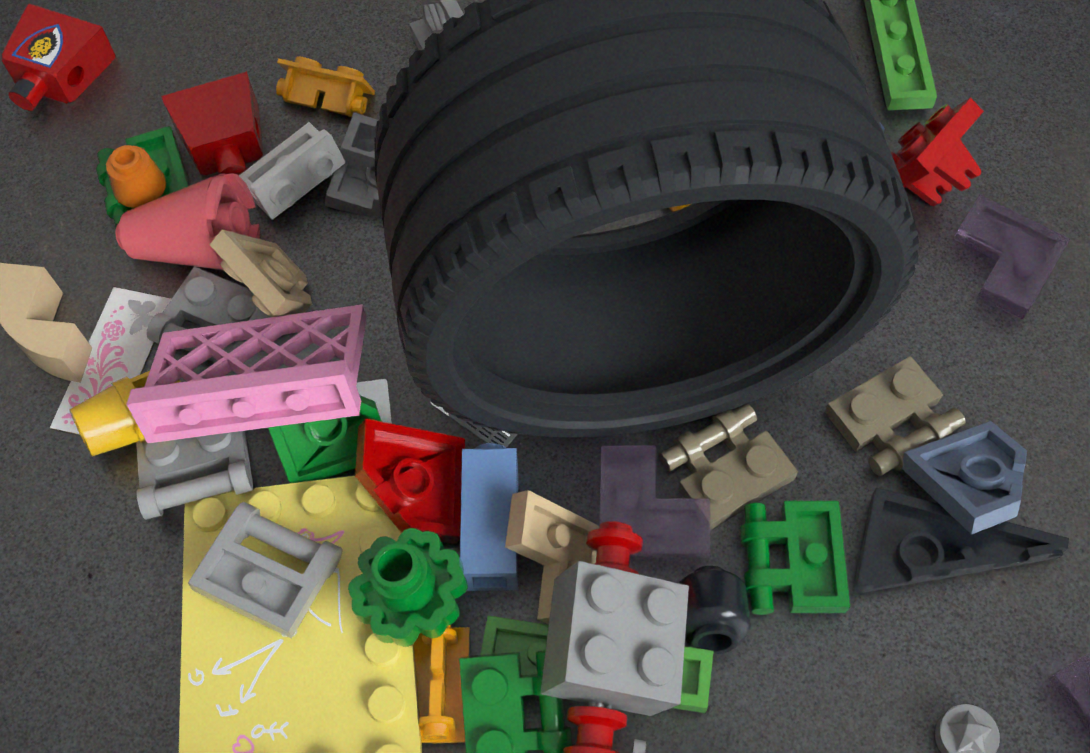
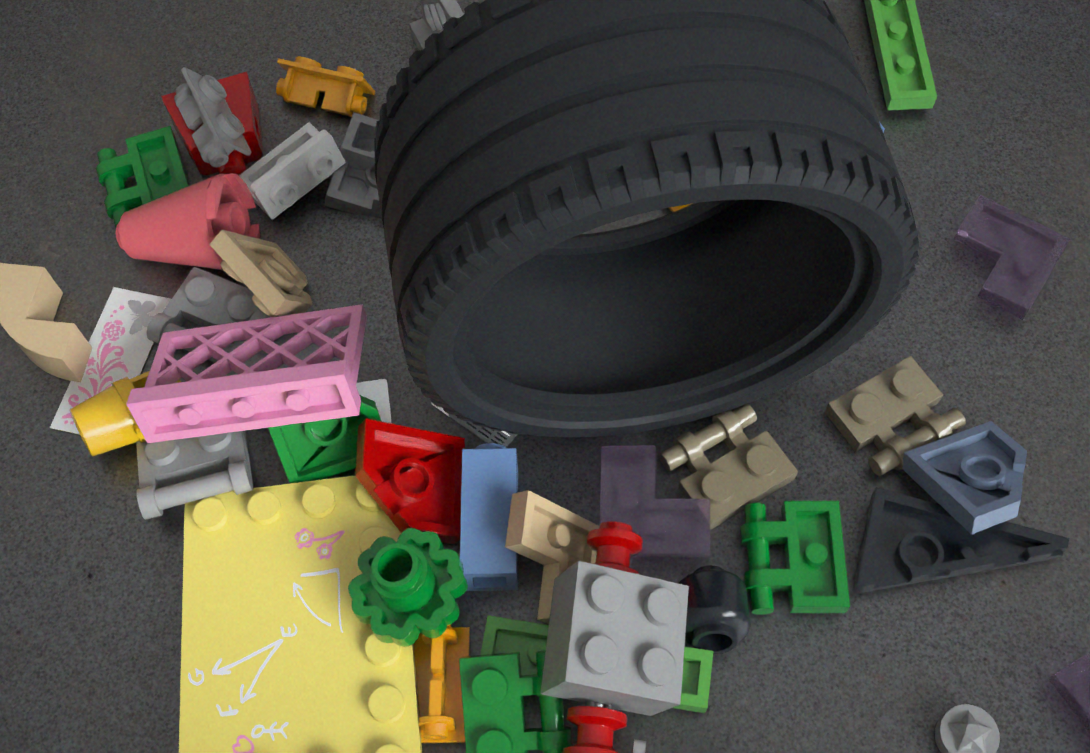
(54, 56): red torso -> none
(134, 176): orange hat -> none
(204, 102): none -> light grey hinge
(258, 584): light grey plate -> none
(935, 155): red plate -> none

